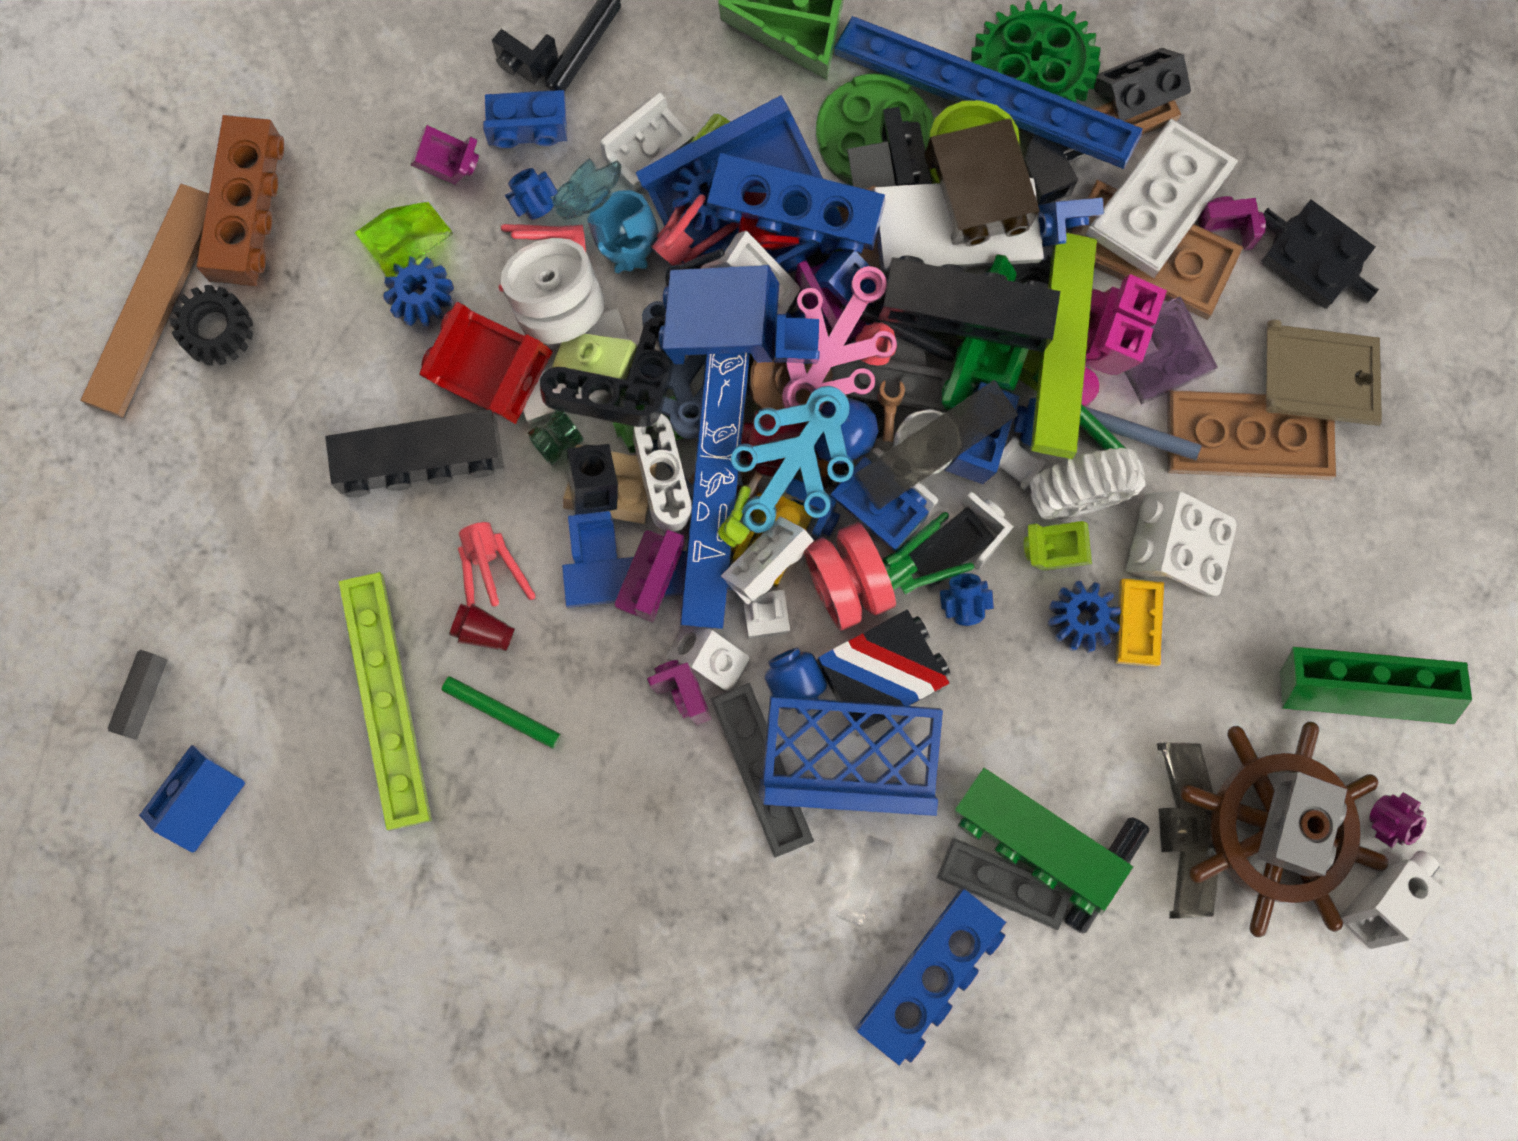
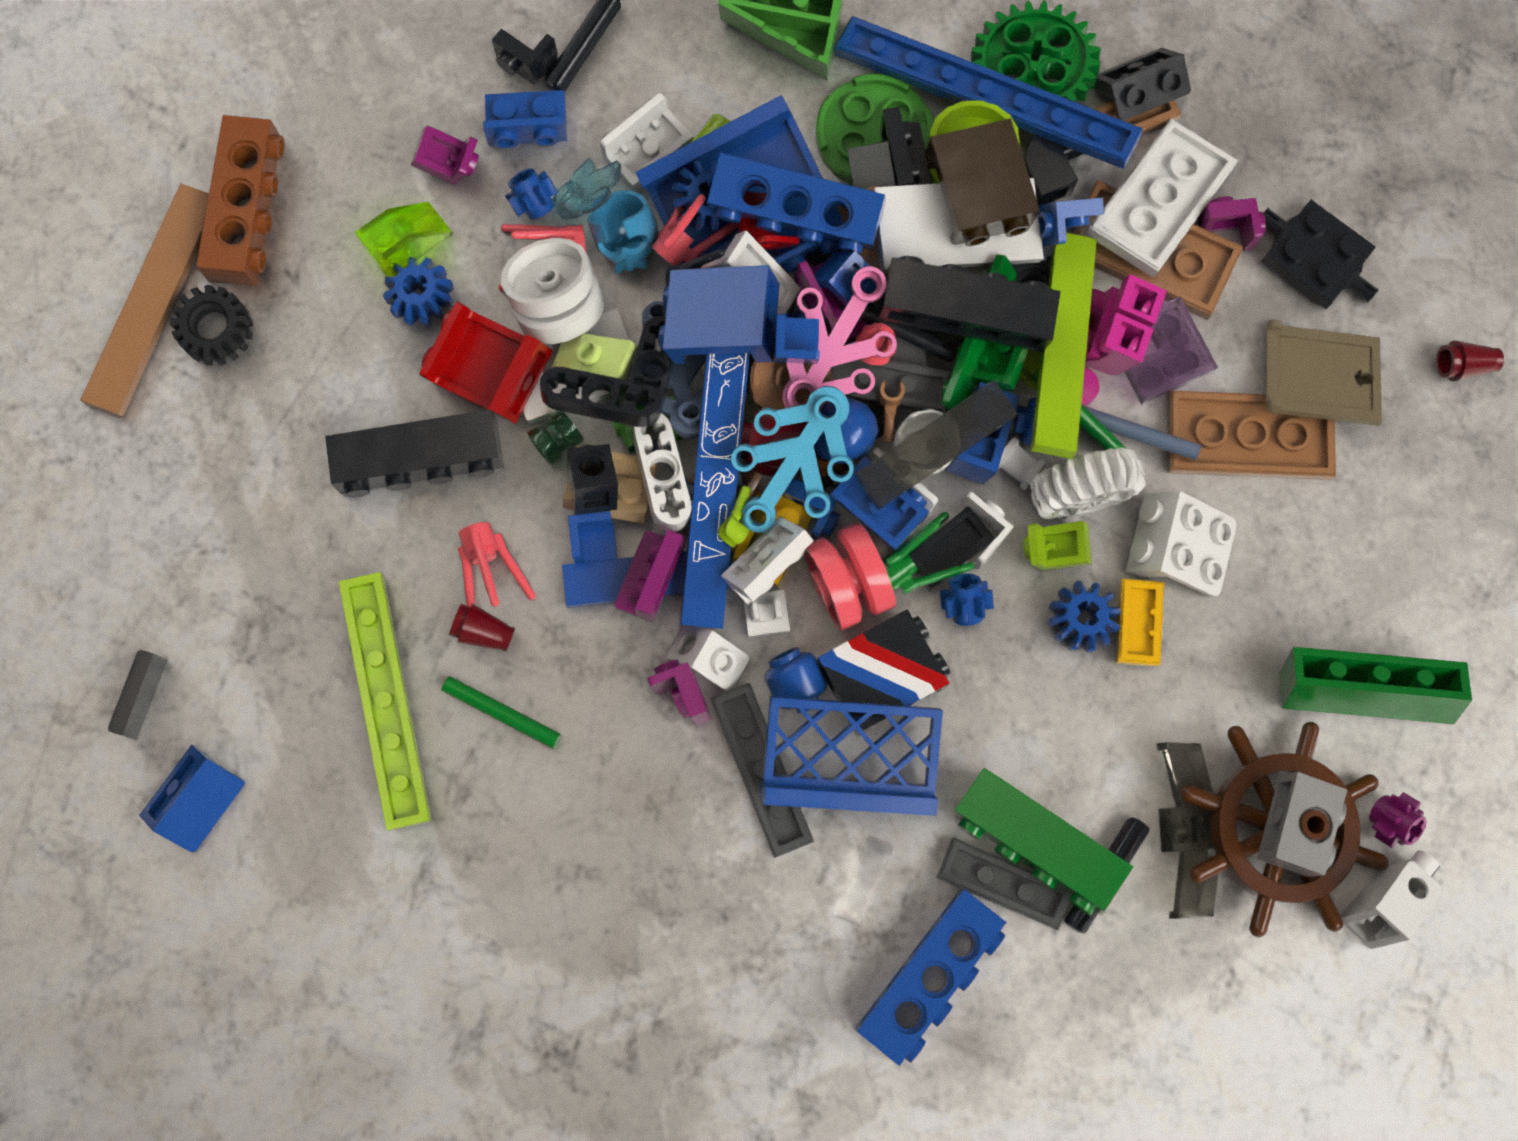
(1467, 360): none -> dark red cone

